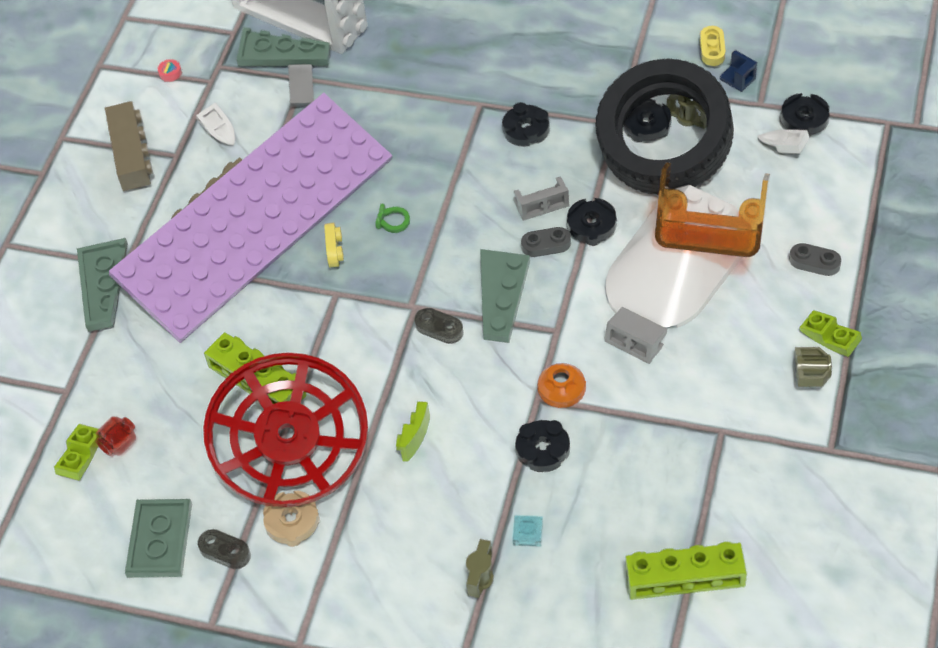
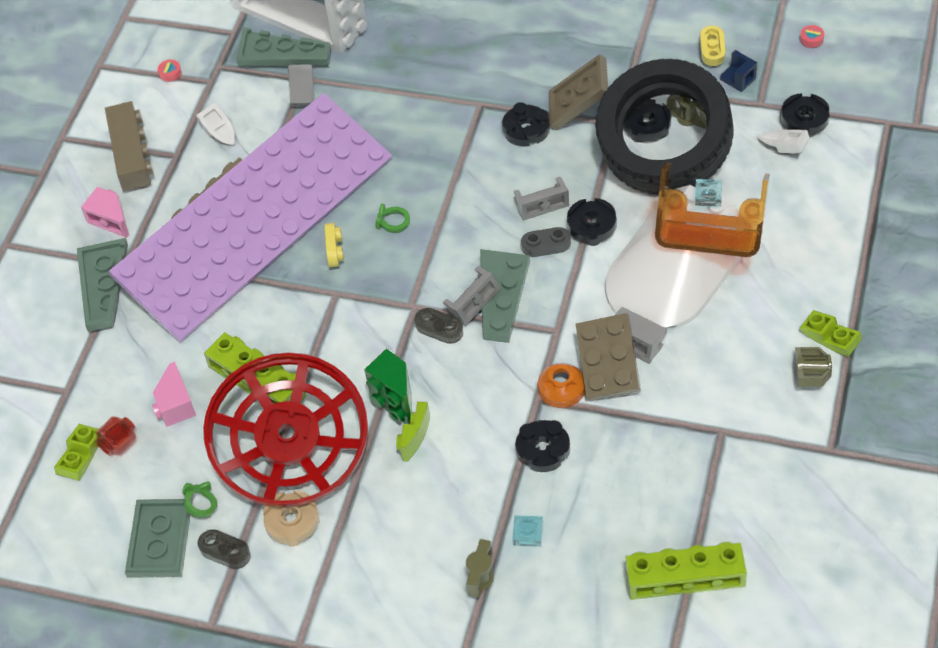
(105, 211): none -> bright pink slope
(172, 398): none -> bright pink slope
(204, 489): none -> bright green piece
(390, 386): none -> green slope
(474, 297): none -> light grey hinge
(578, 92): none -> dark tan plate
(608, 357): none -> dark tan plate
(708, 192): none -> clear light blue plate
(812, 36): none -> coral tile
(813, 259): dark grey plate -> none

